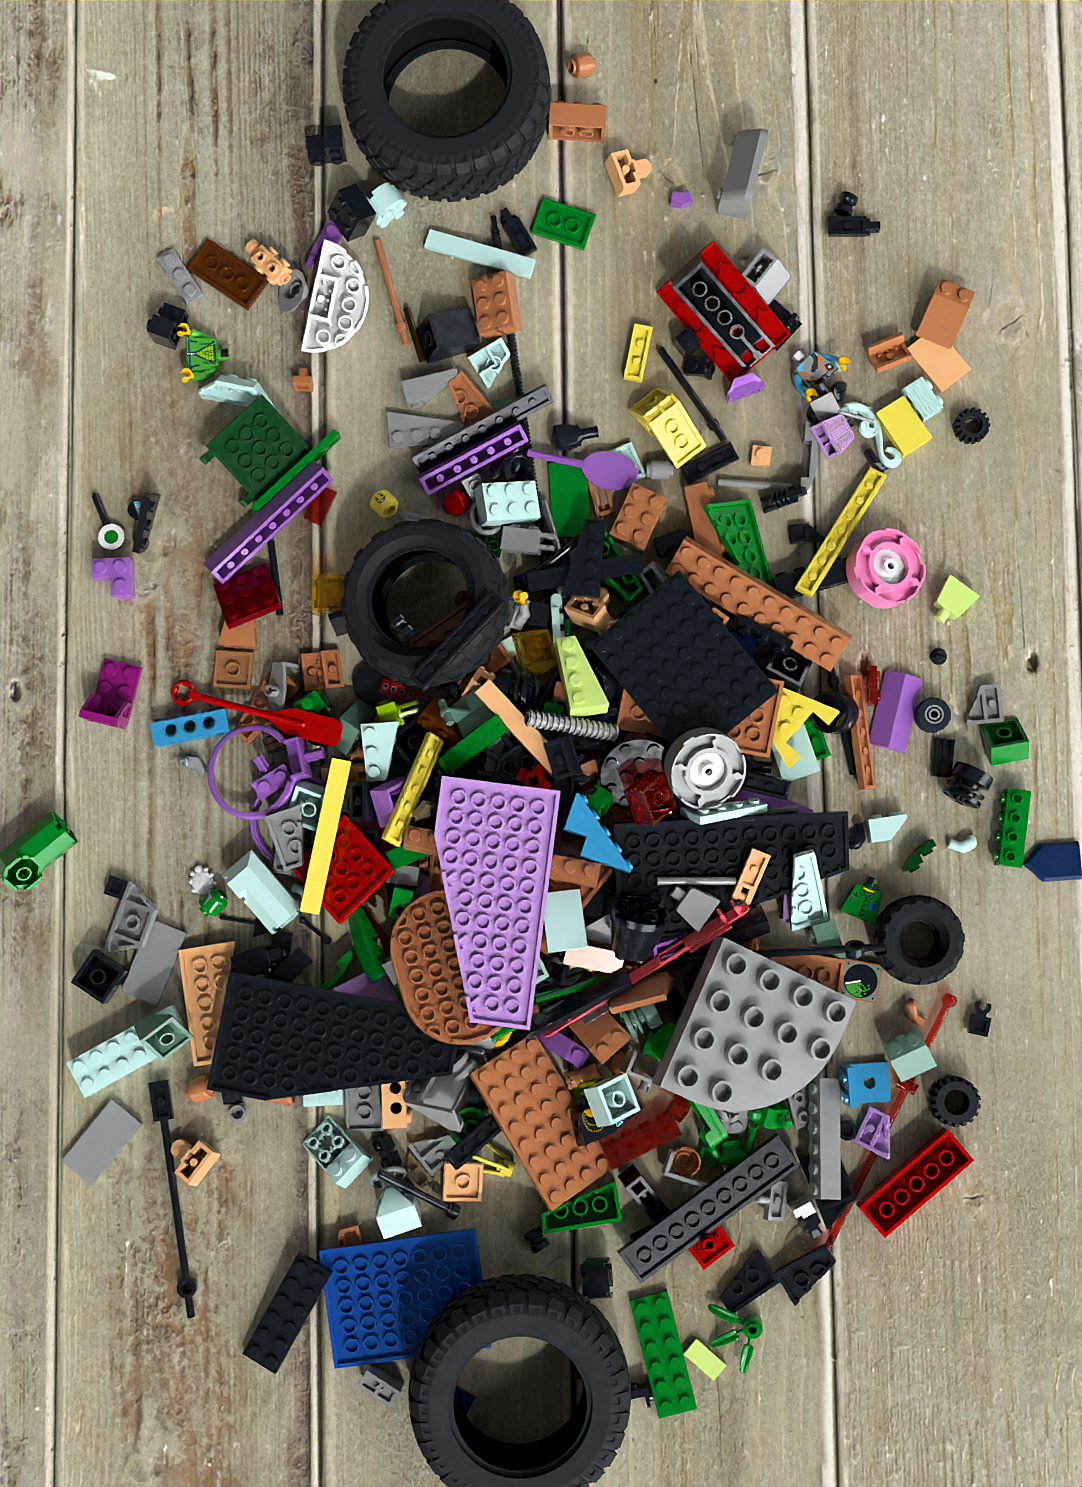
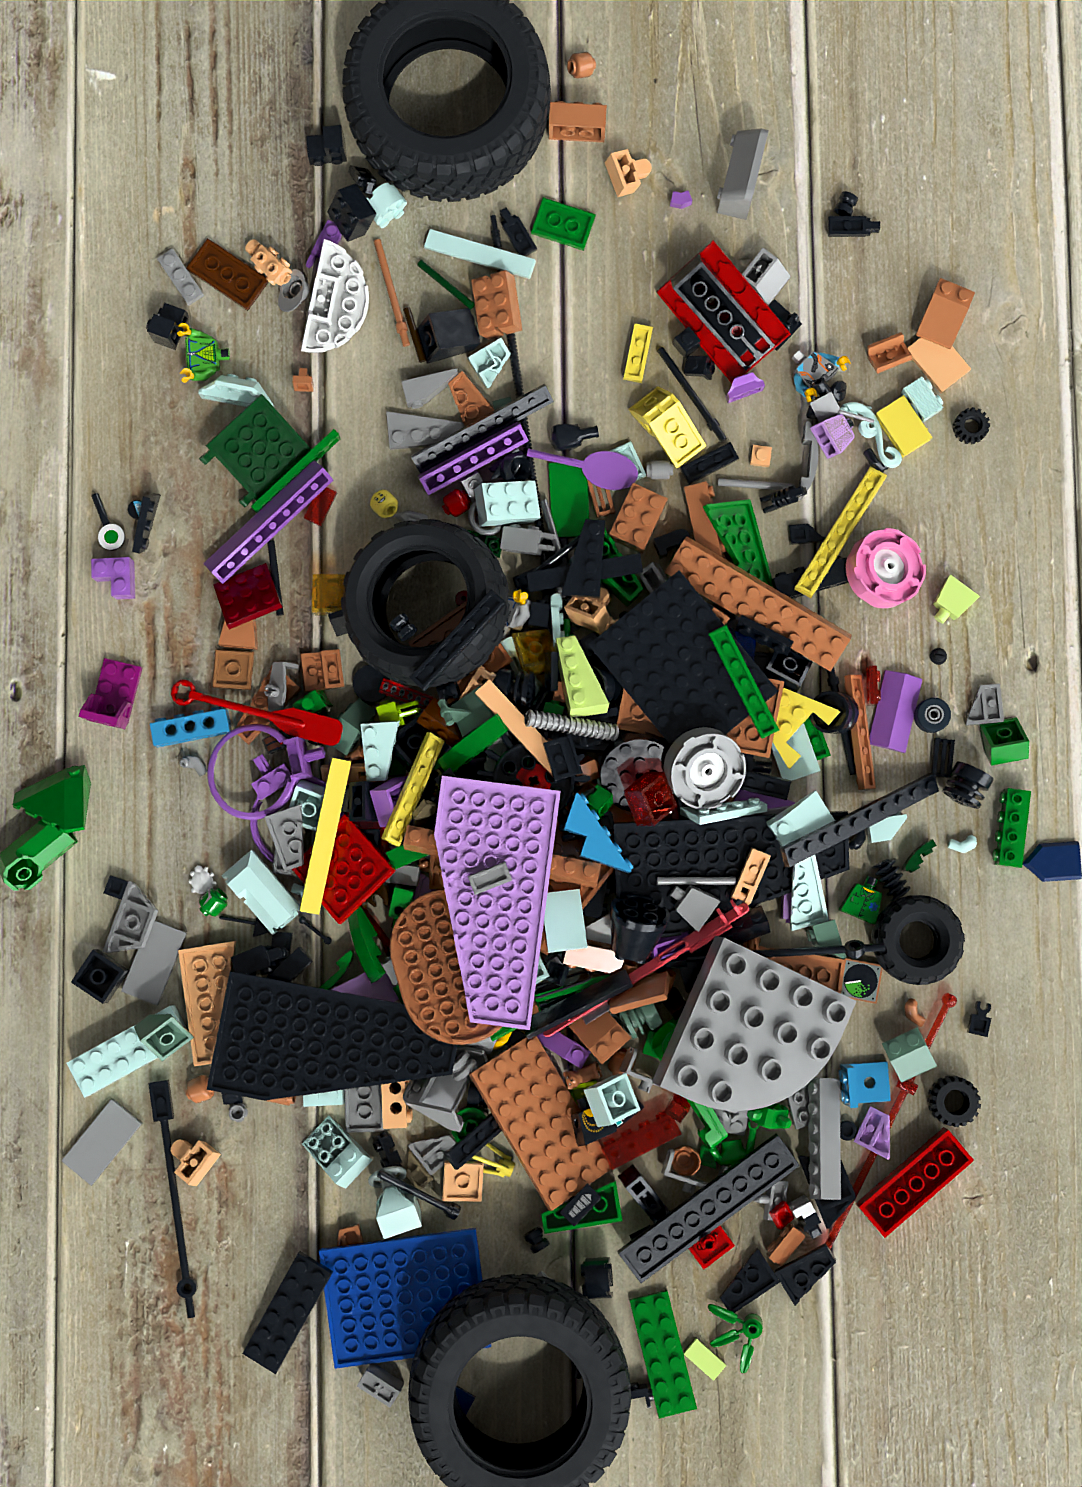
(58, 799): none -> green slope
(363, 178): none -> black hinge
(447, 285): none -> dark green bar
(490, 878): none -> light grey tile
(551, 671): none -> black tile
(580, 1204): none -> tile
(743, 681): none -> green tile
(781, 1215): none -> red tile
(785, 1245): none -> nougat bracket
(800, 819): none -> light aqua slope
(859, 820): none -> black plate
(892, 878): none -> black piece

